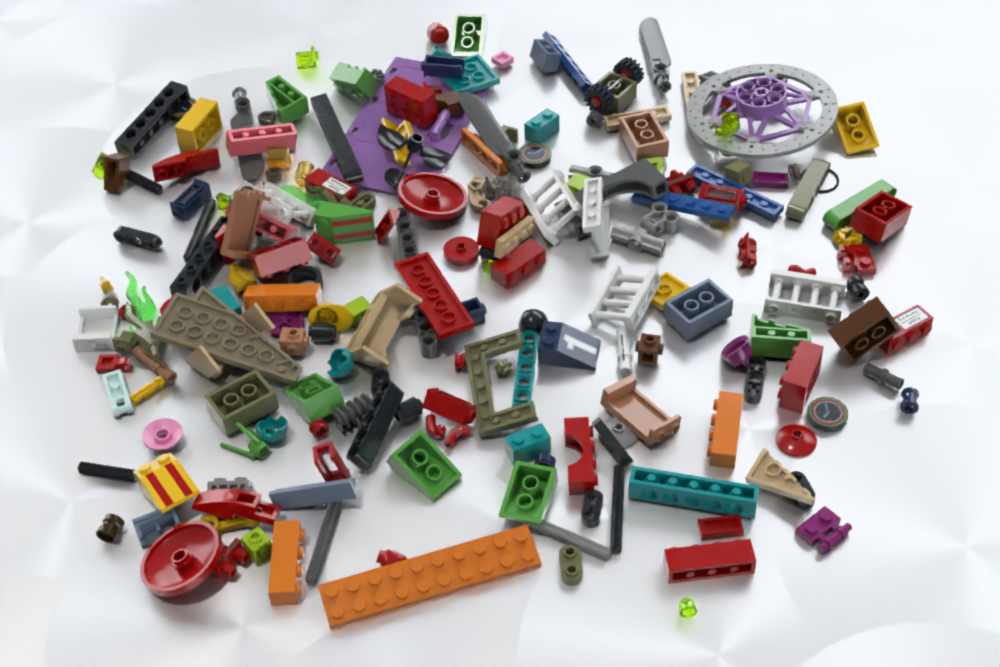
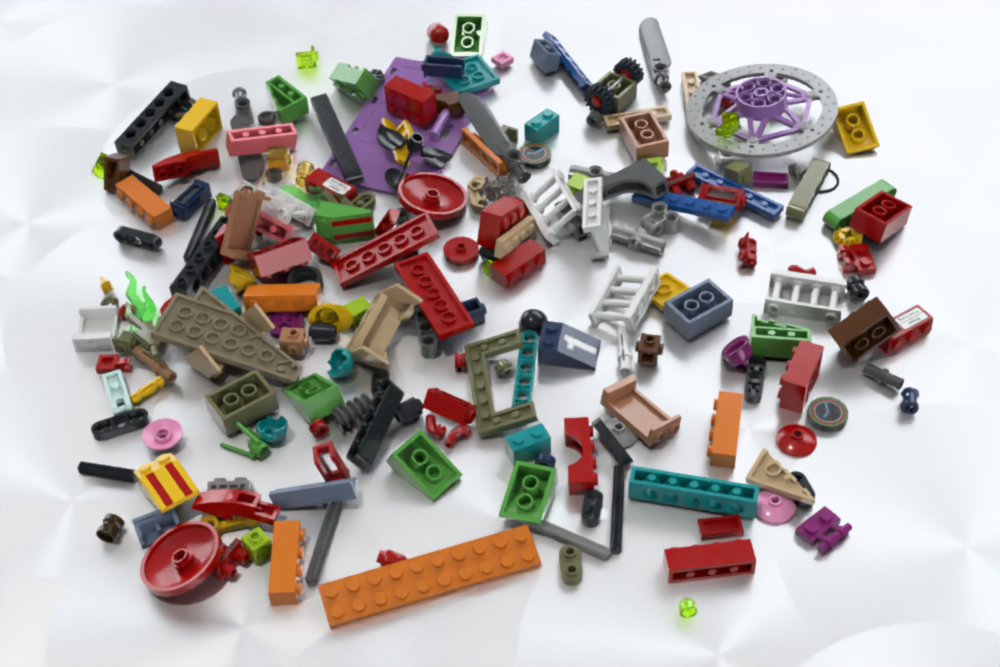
(108, 433): none -> black beam
(144, 202): none -> orange brick
(384, 249): none -> red plate
(777, 512): none -> bright pink dish

